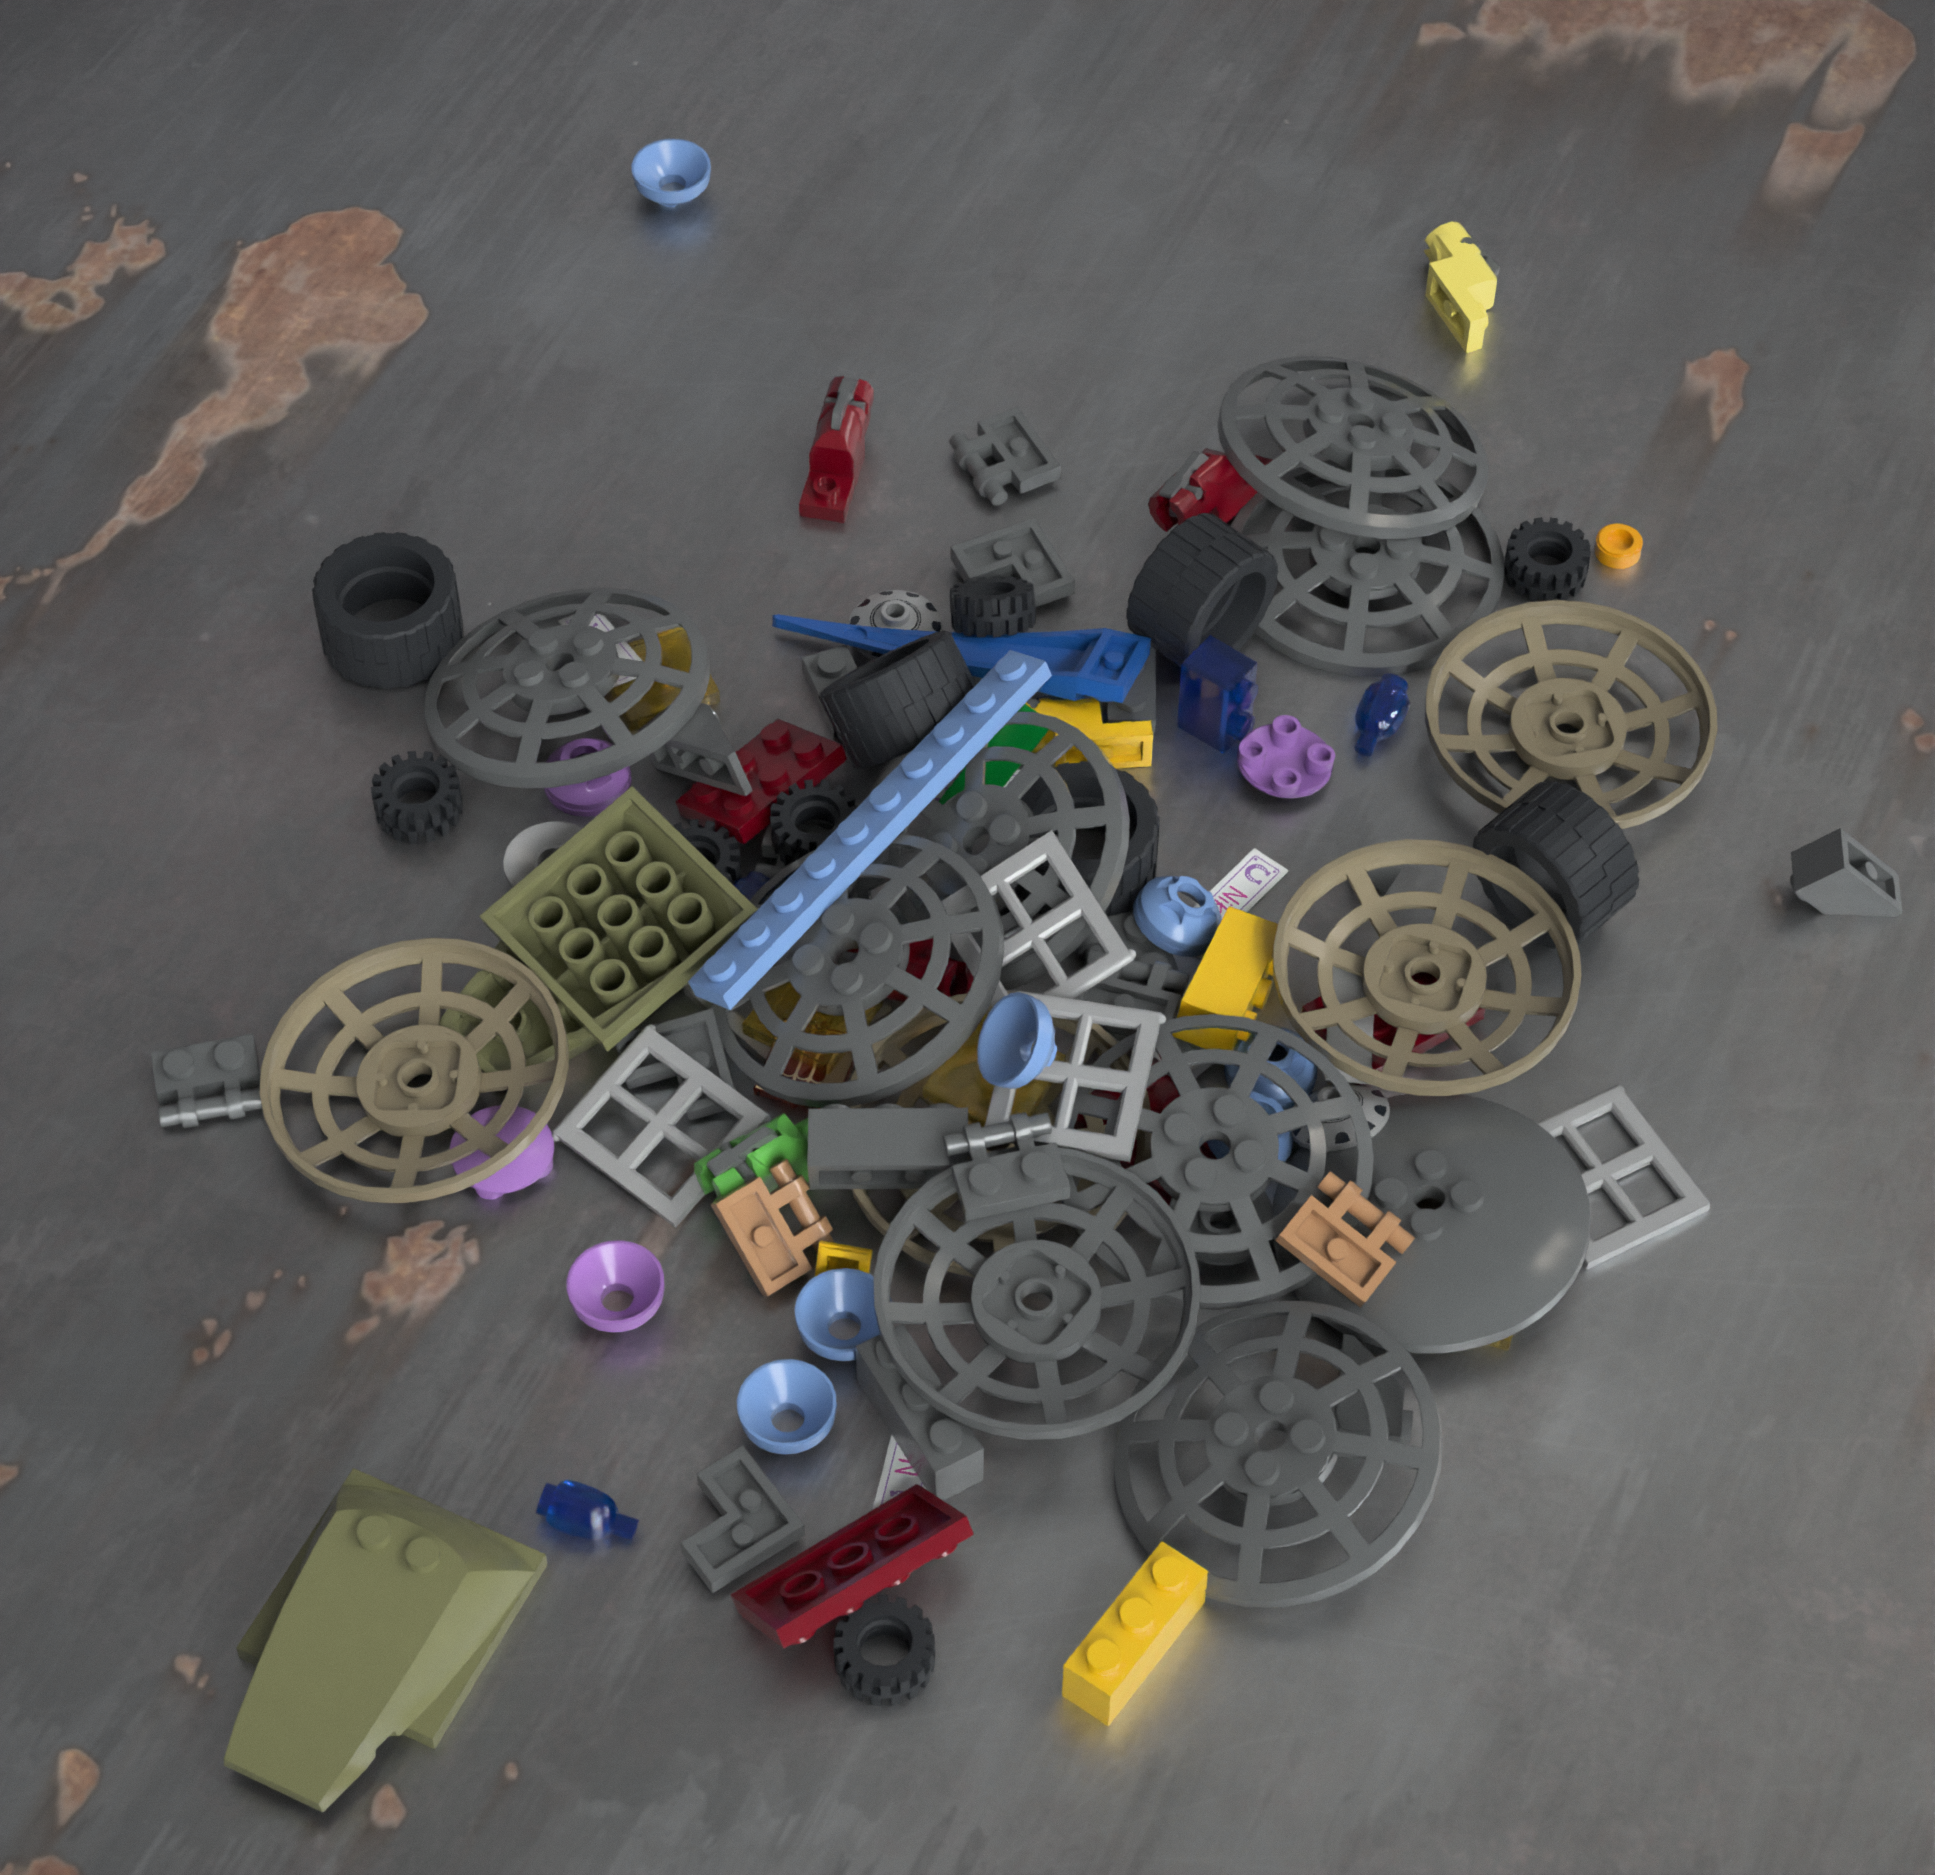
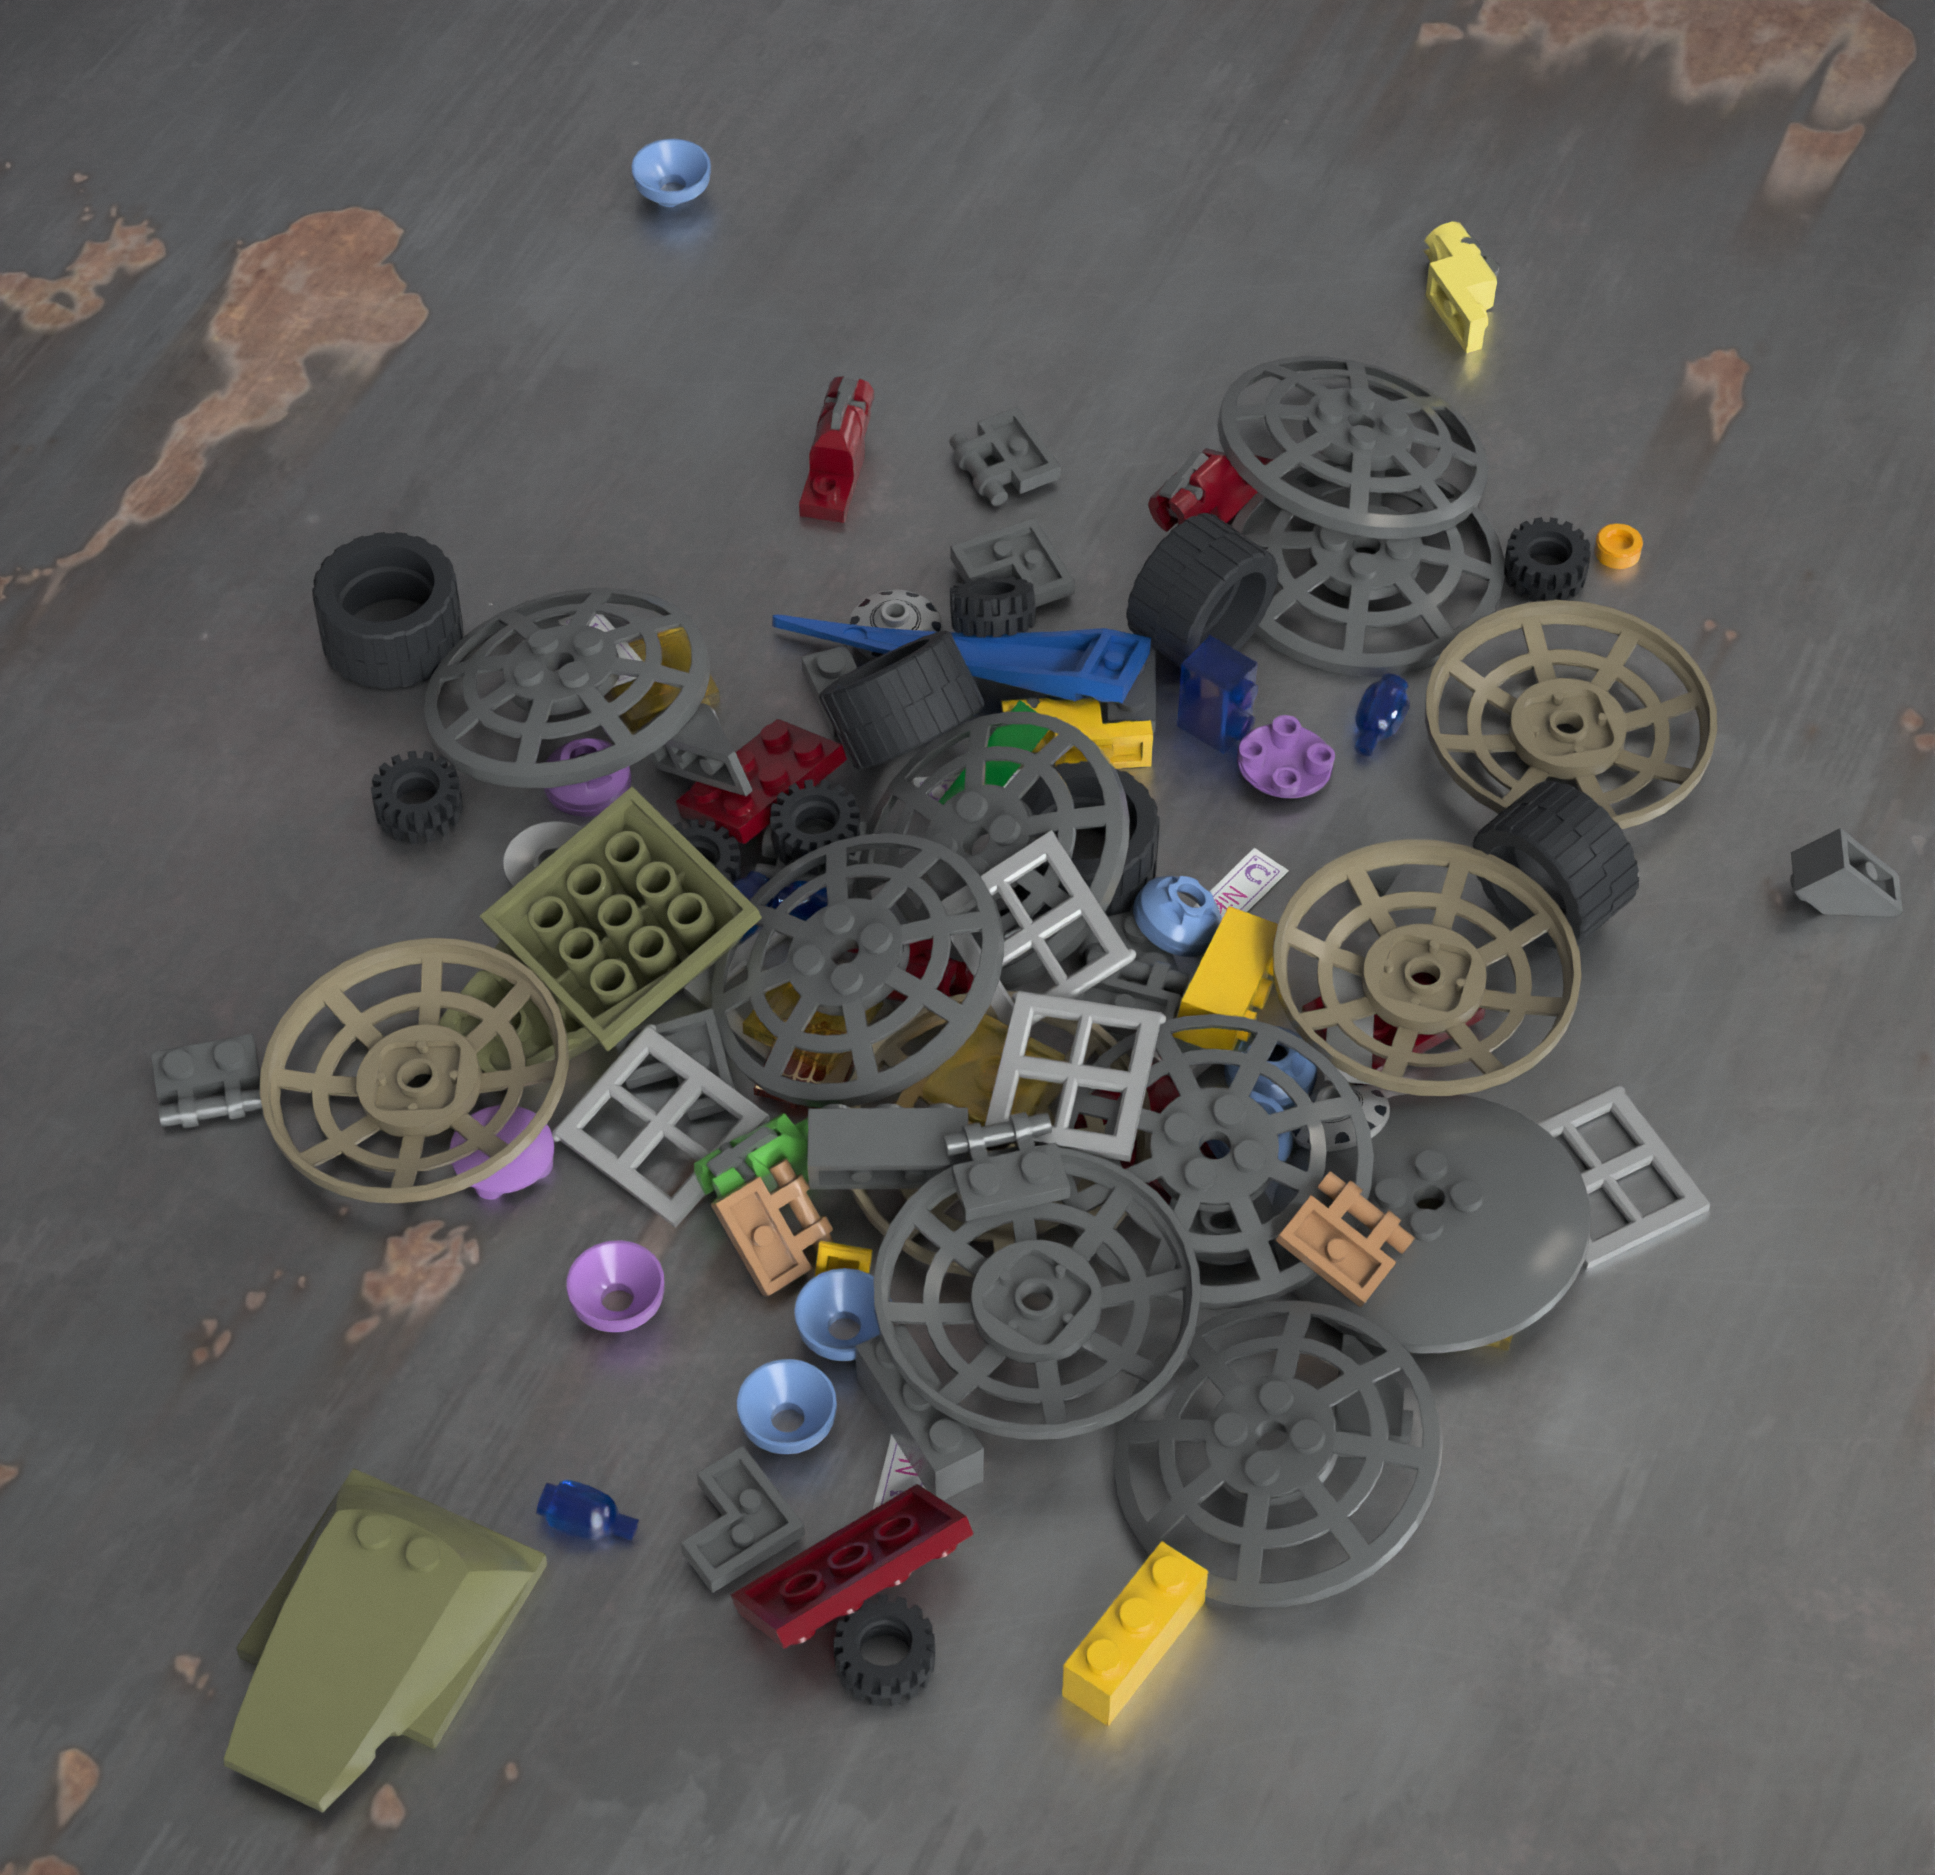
(868, 830): medium blue plate -> none
(1007, 1041): medium blue piece -> none

